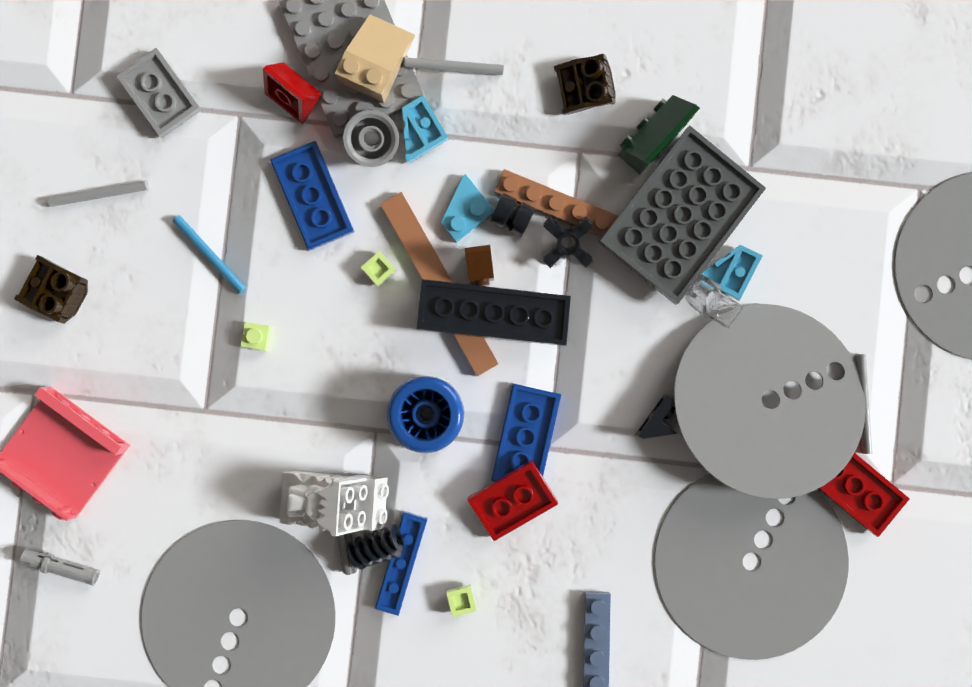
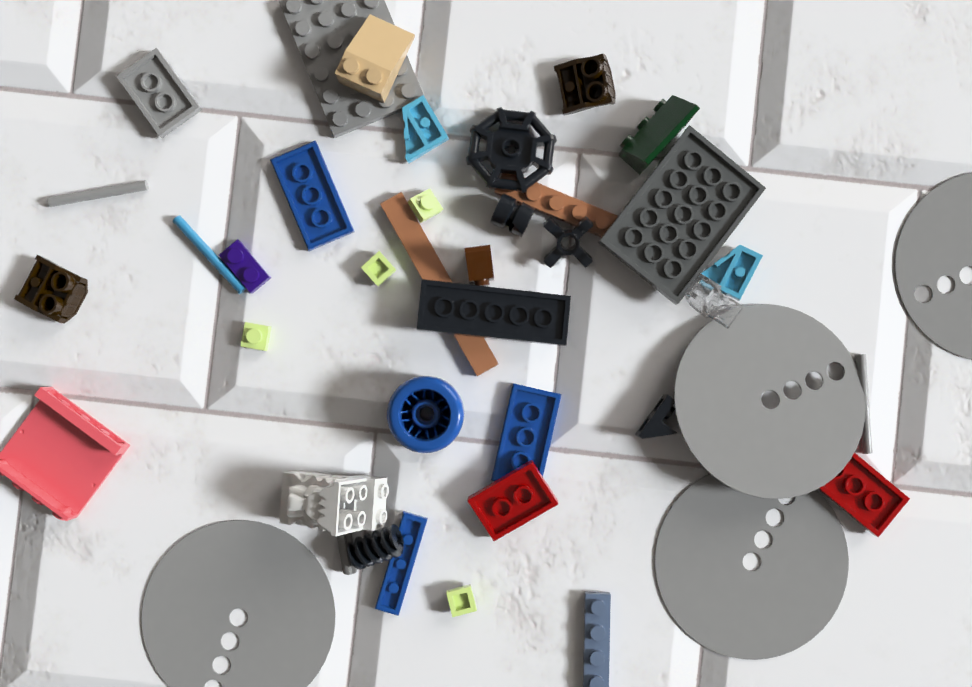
(50, 564): light grey pin -> none
(245, 266): none -> dark purple plate
(290, 90): red slope -> none
(375, 154): light grey wheel -> none
(425, 205): none -> yellowish green plate
(453, 66): light grey bar -> none
(466, 210): medium azure wing -> none
(509, 163): none -> black plate

